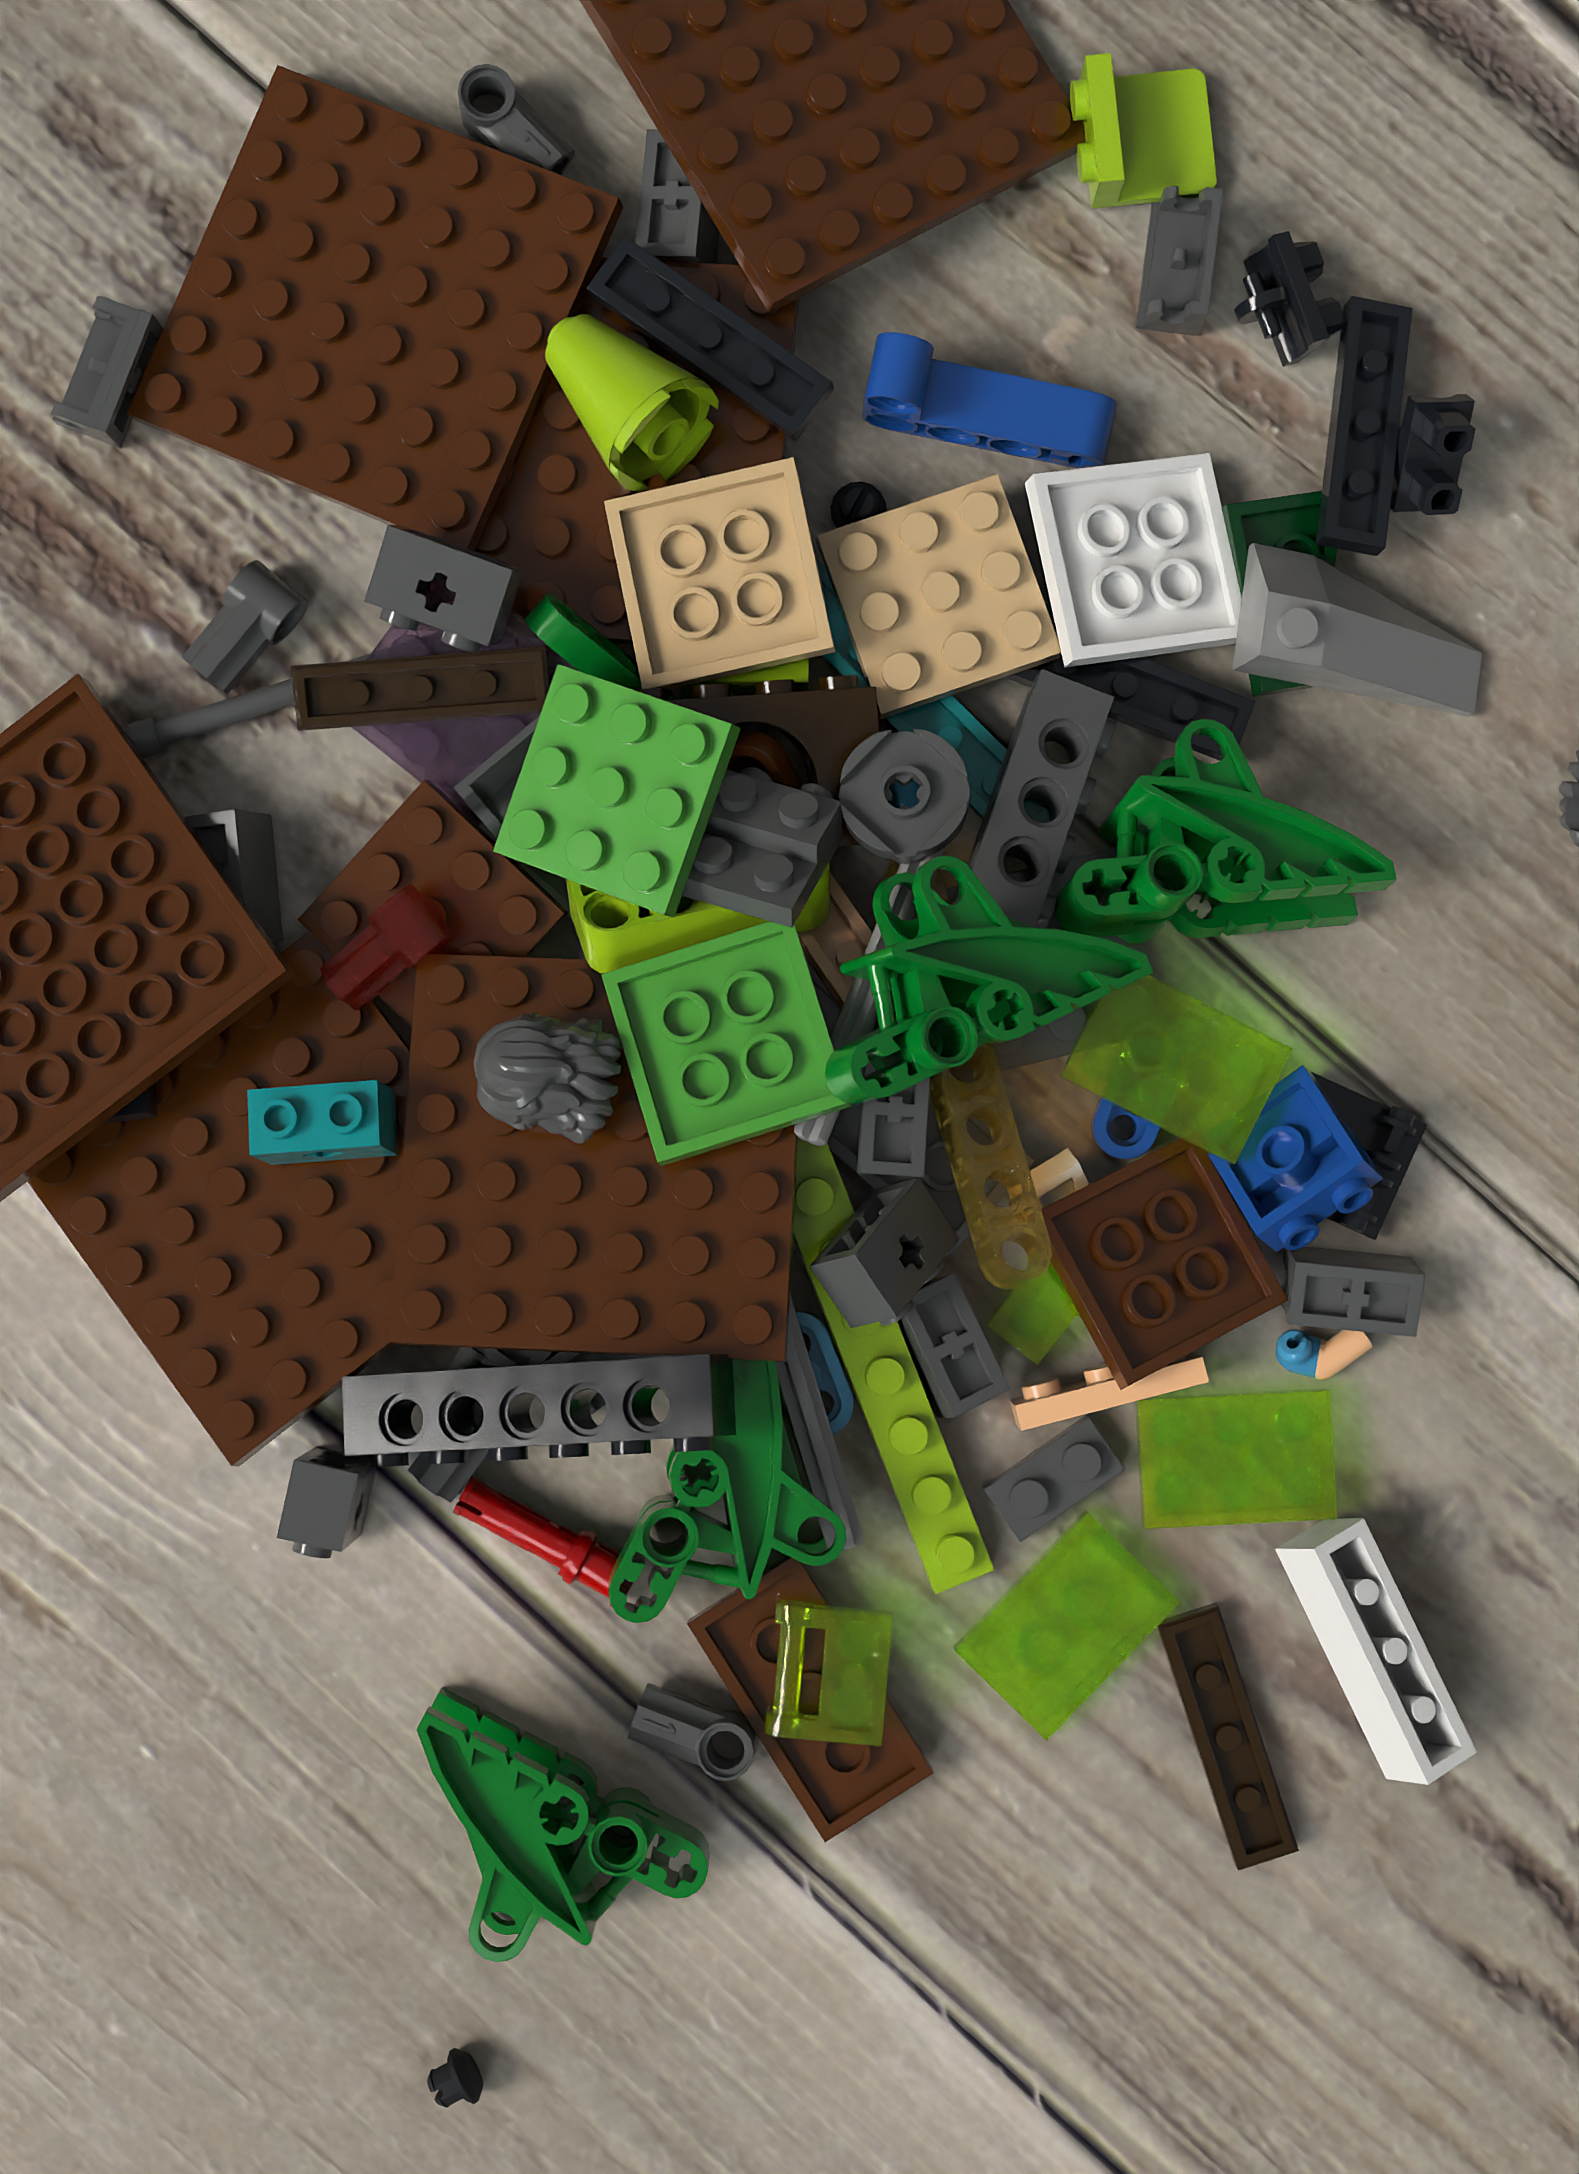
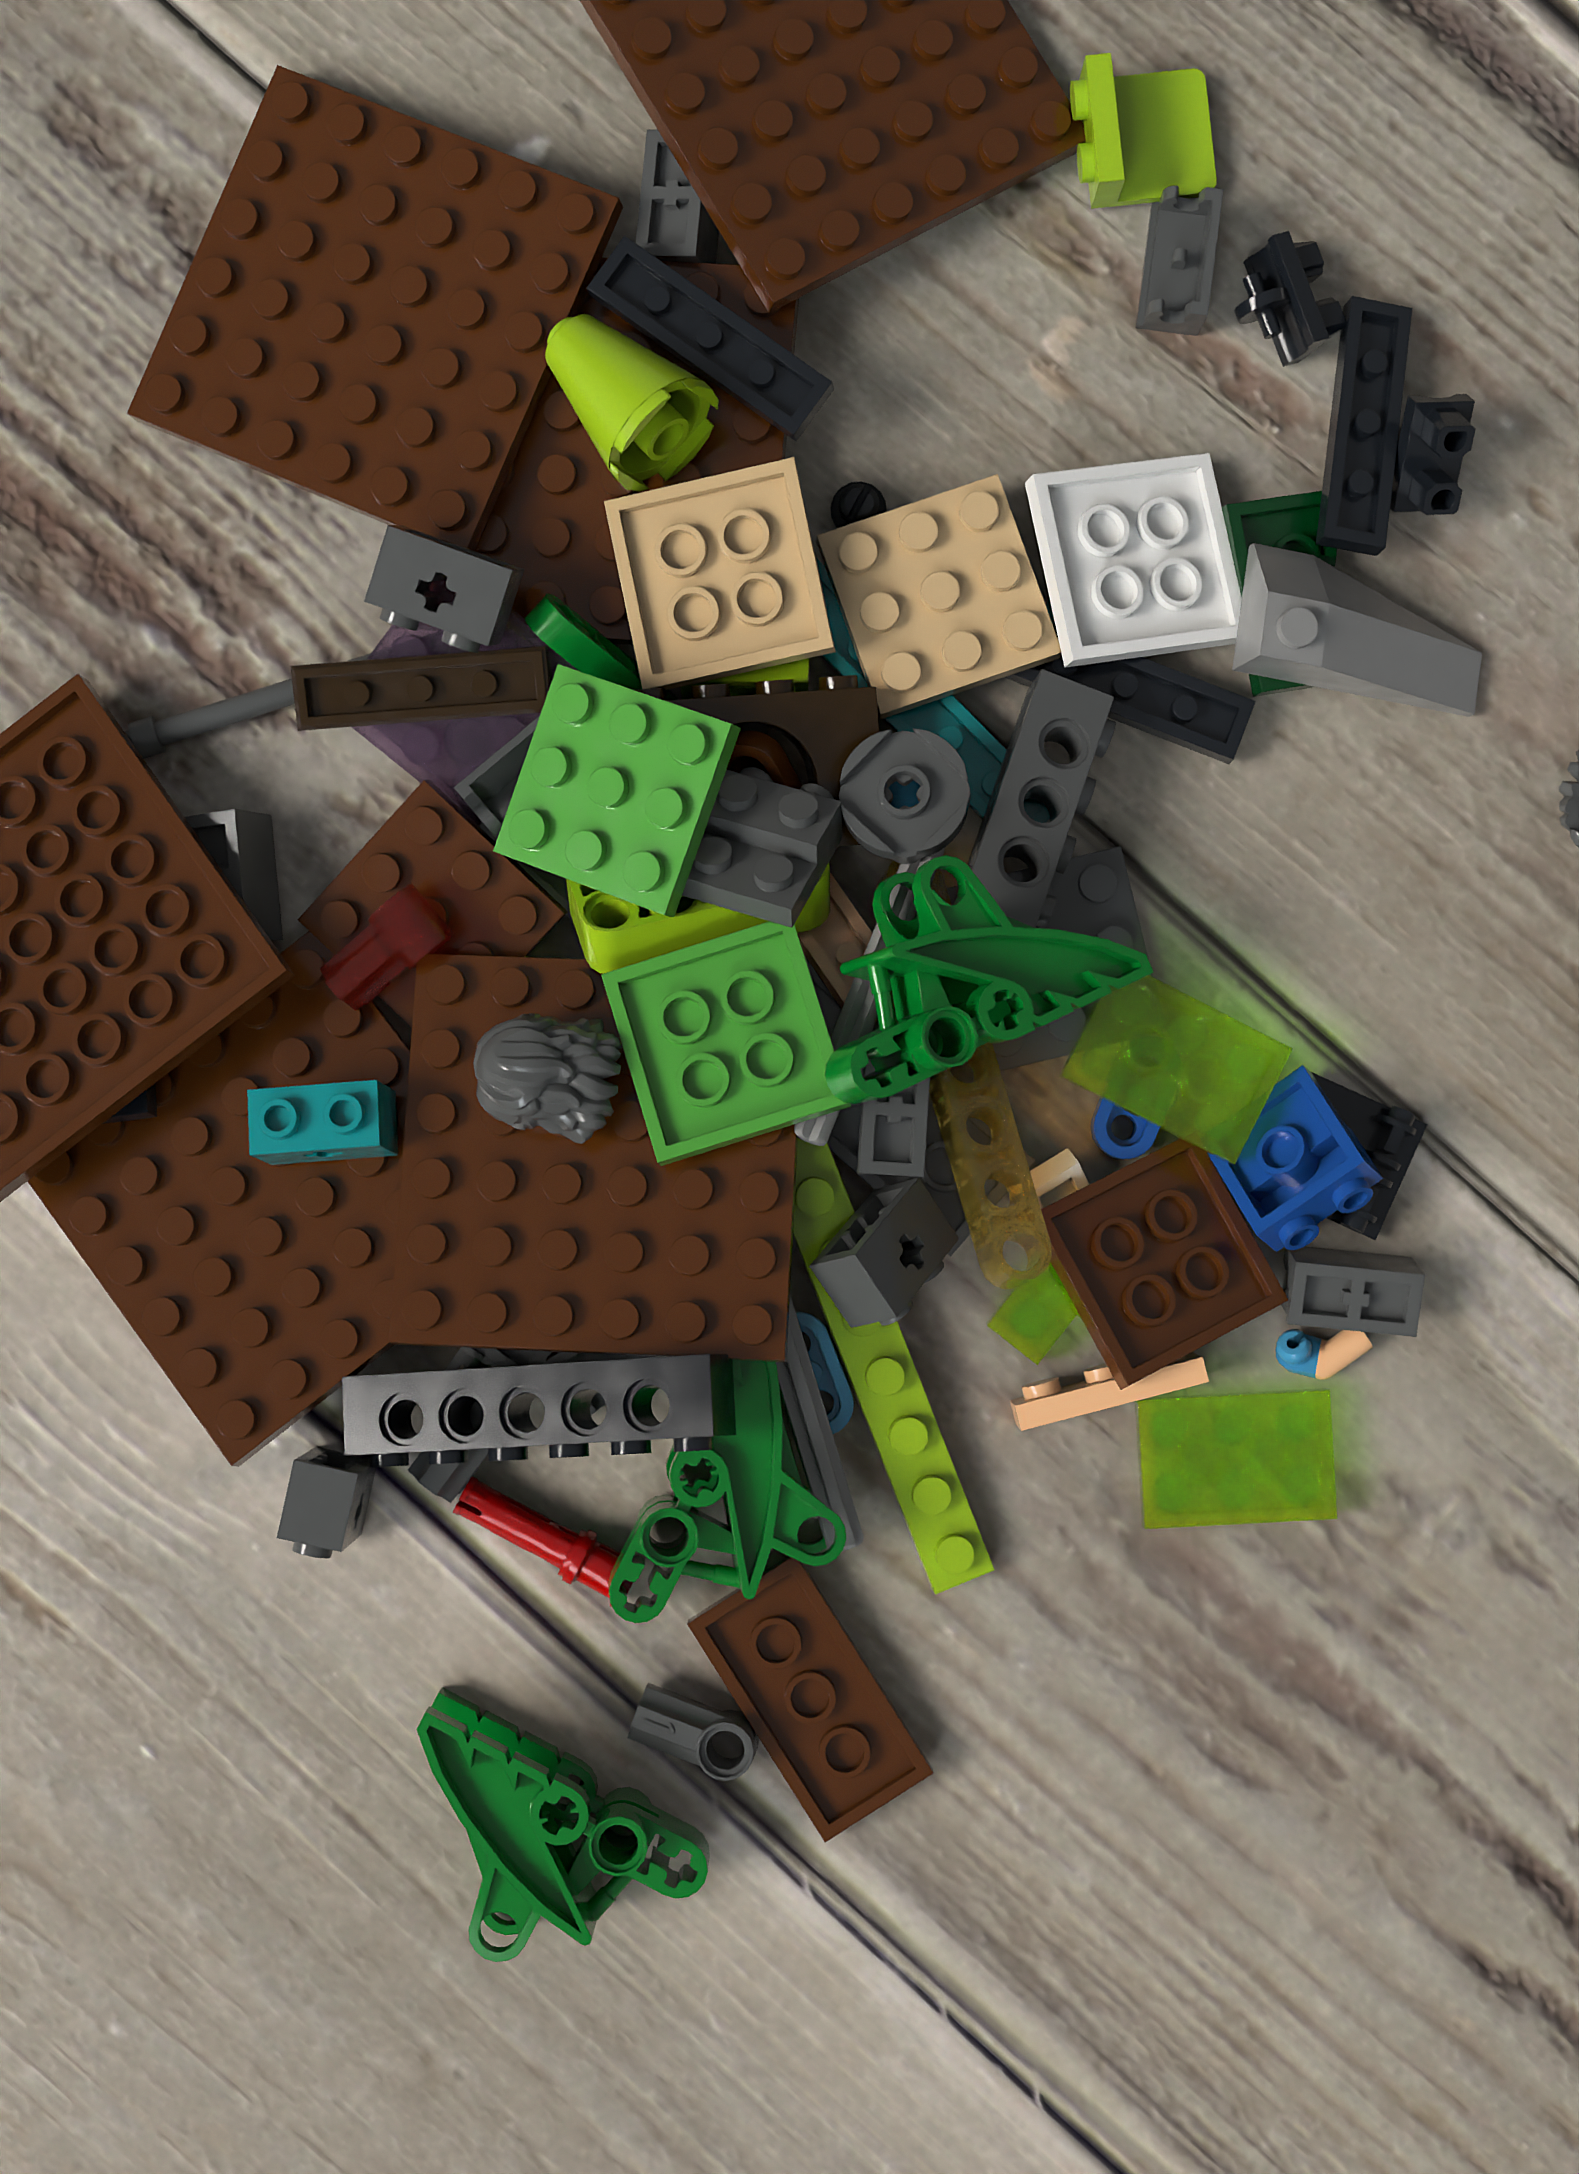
(108, 372): dark grey hinge -> none
(255, 613): dark grey piece -> none
(456, 2079): black piece -> none
(516, 126): dark grey piece -> none
(850, 1679): clear neon green plate -> none
(950, 1349): dark grey hinge -> none
(984, 407): blue beam -> none
(1053, 1478): dark grey plate -> none
(1066, 1625): clear neon green plate -> none
(1218, 840): green piece -> none
(1227, 1736): dark brown tile -> none
(1376, 1650): white brick -> none

